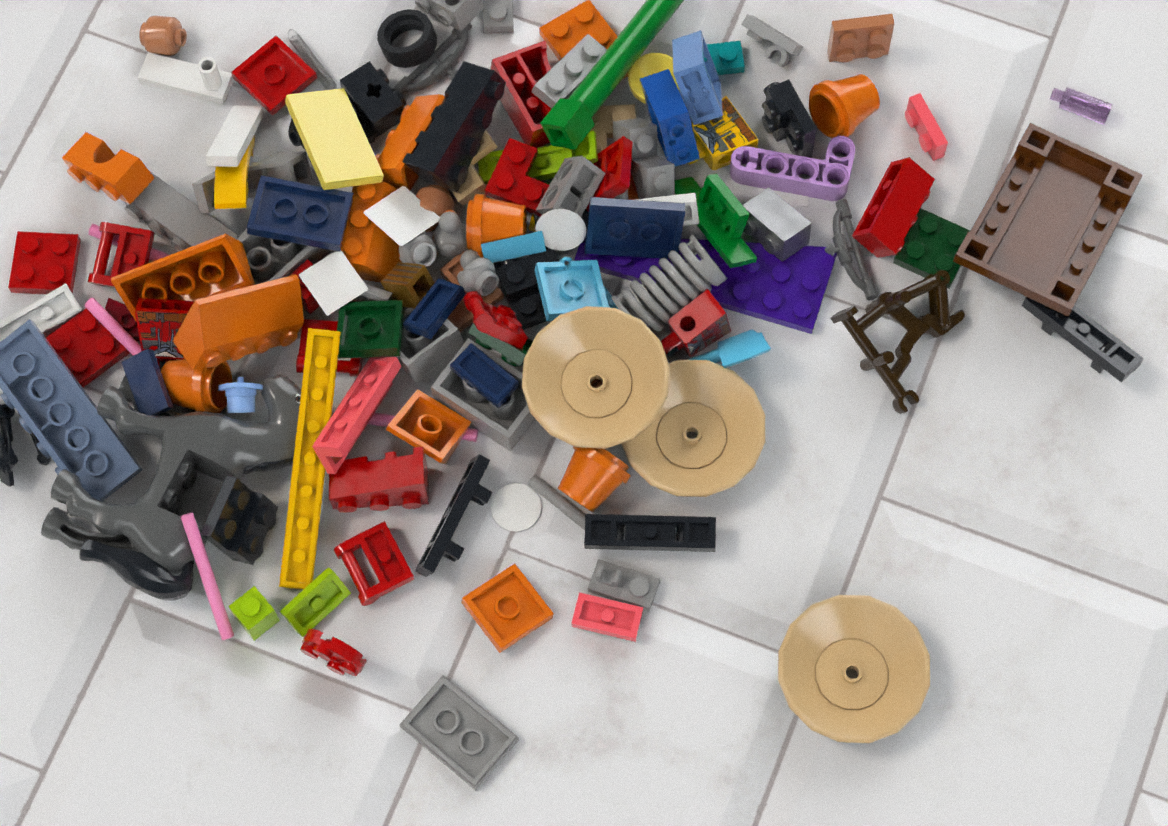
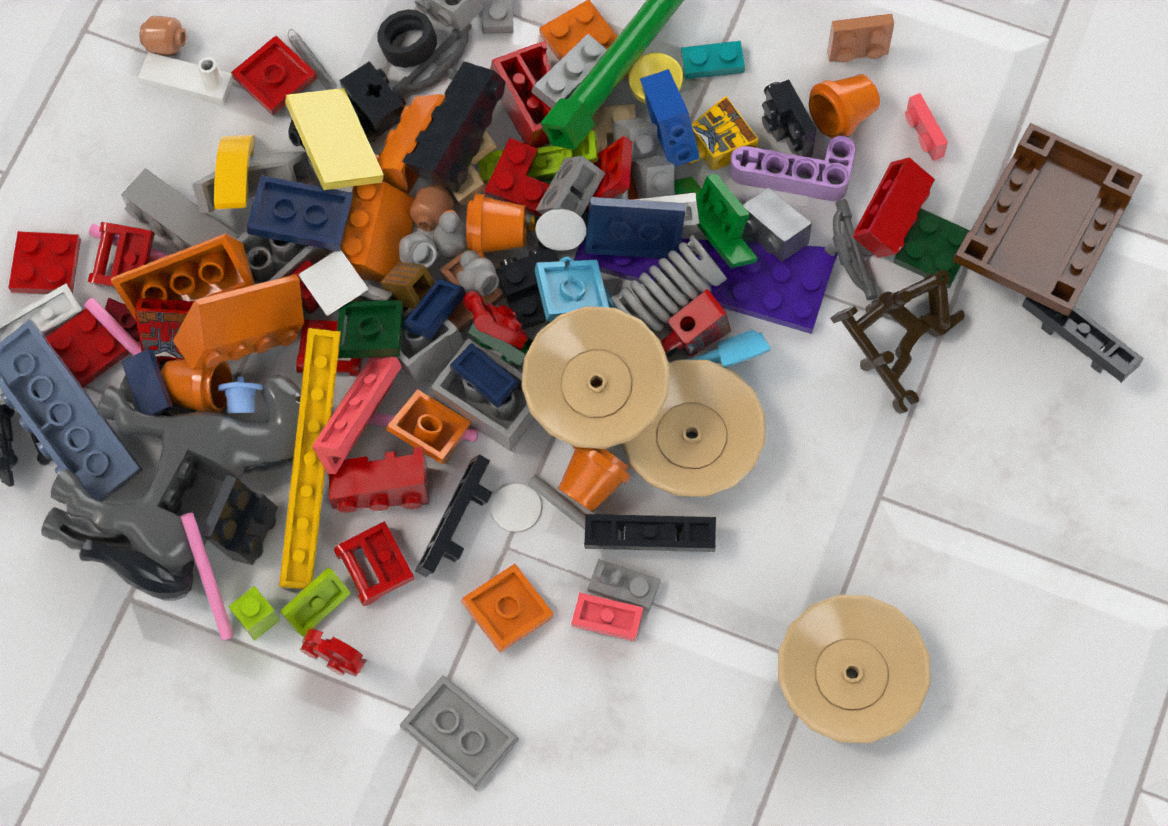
(117, 175): orange arch -> none
(234, 136): white tile -> none
(401, 216): white sticker -> none
(514, 247): medium azure sticker -> none
(696, 78): medium blue window -> none
(760, 30): light grey plate -> none
(1082, 104): clear purple cylinder -> none

